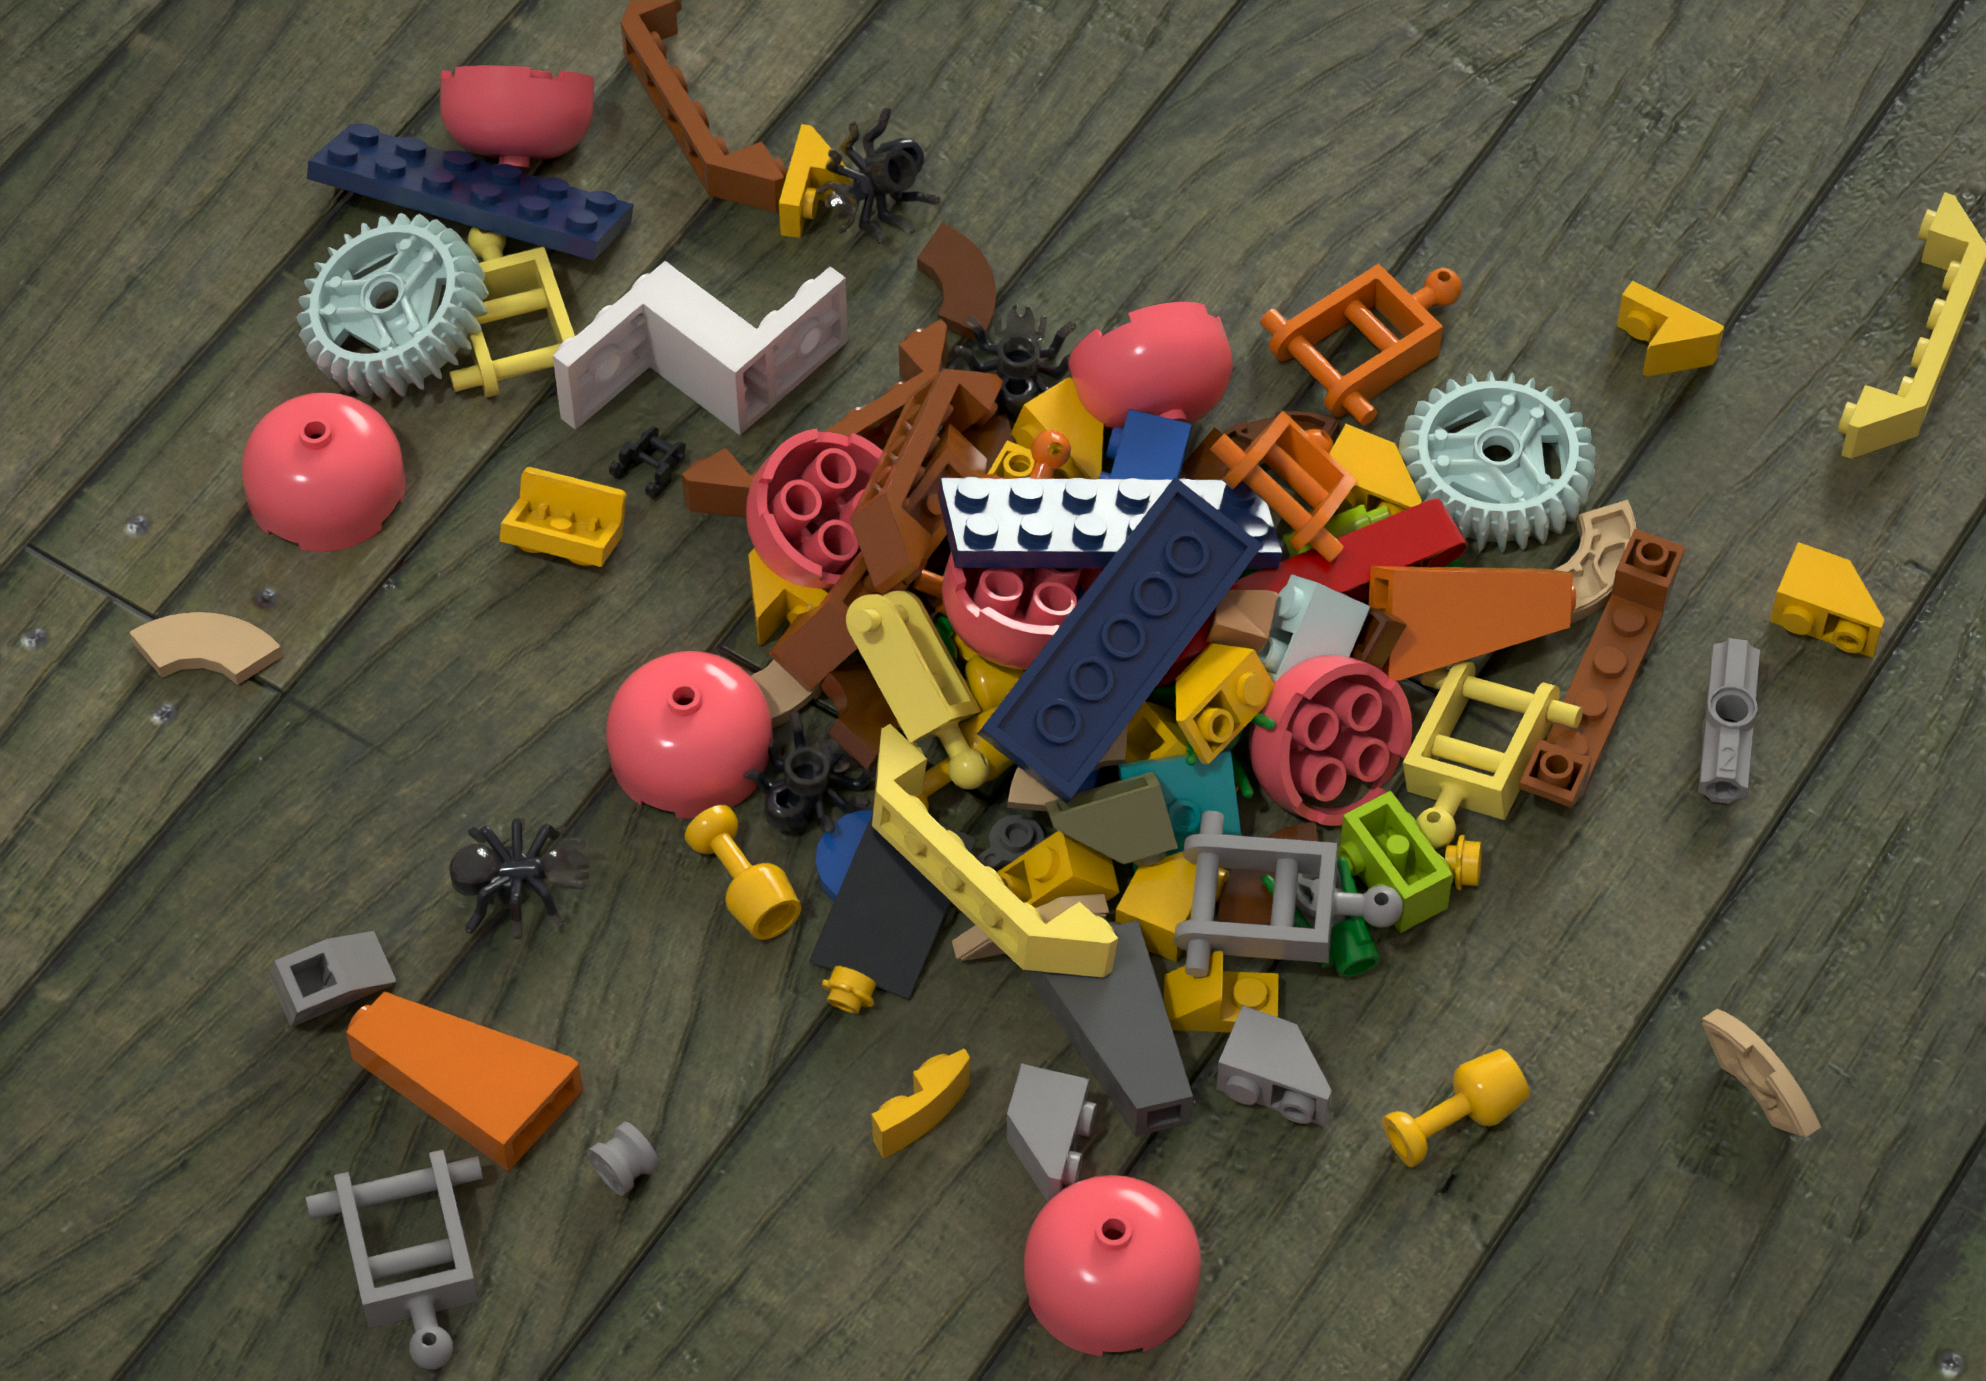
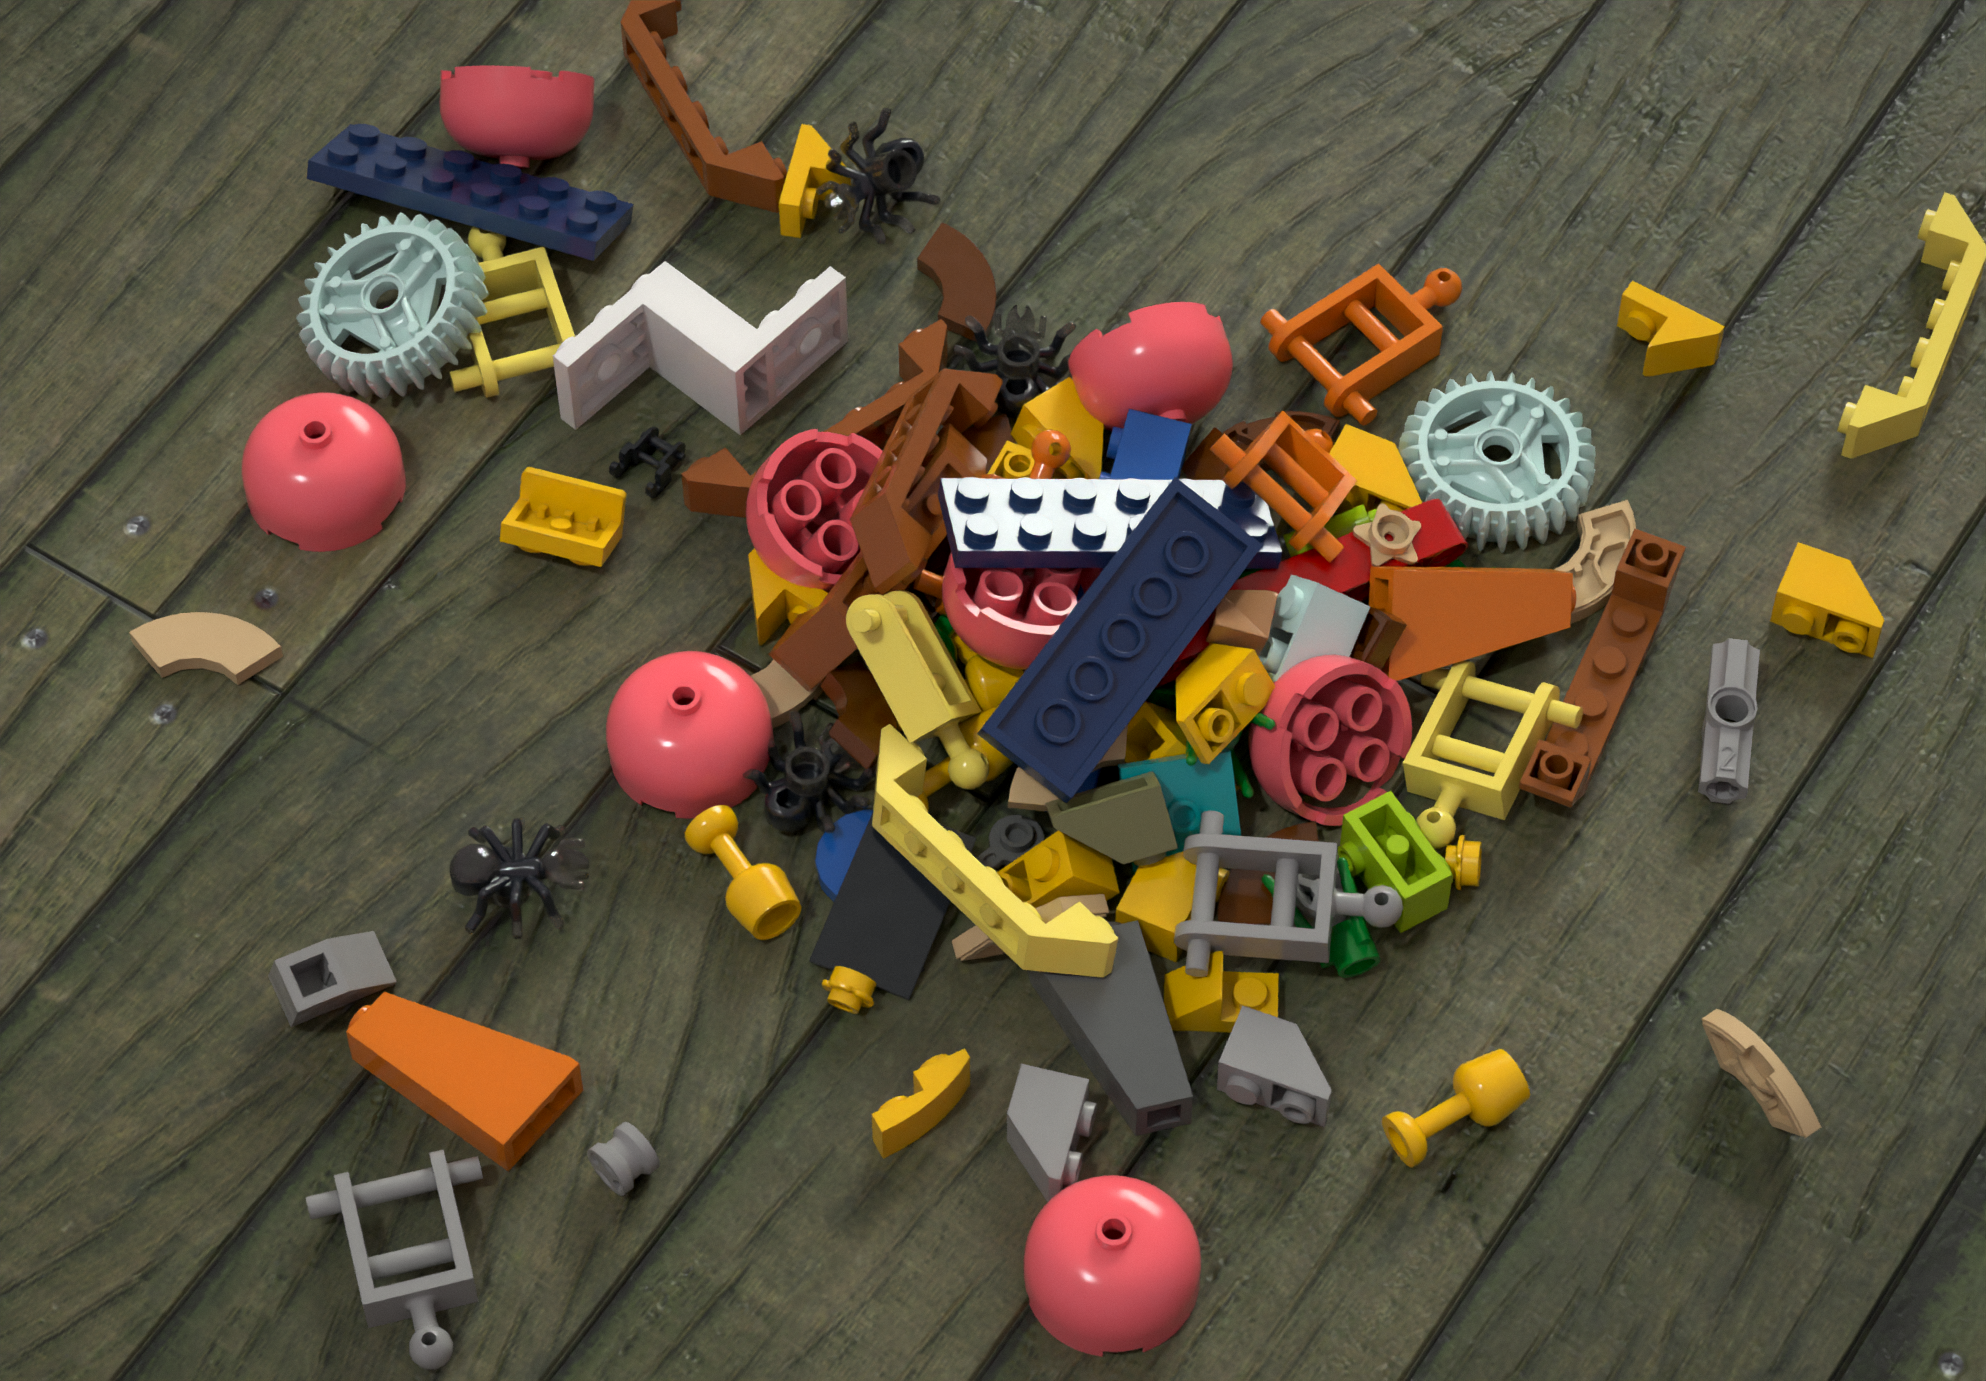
(1392, 523): none -> tan plate

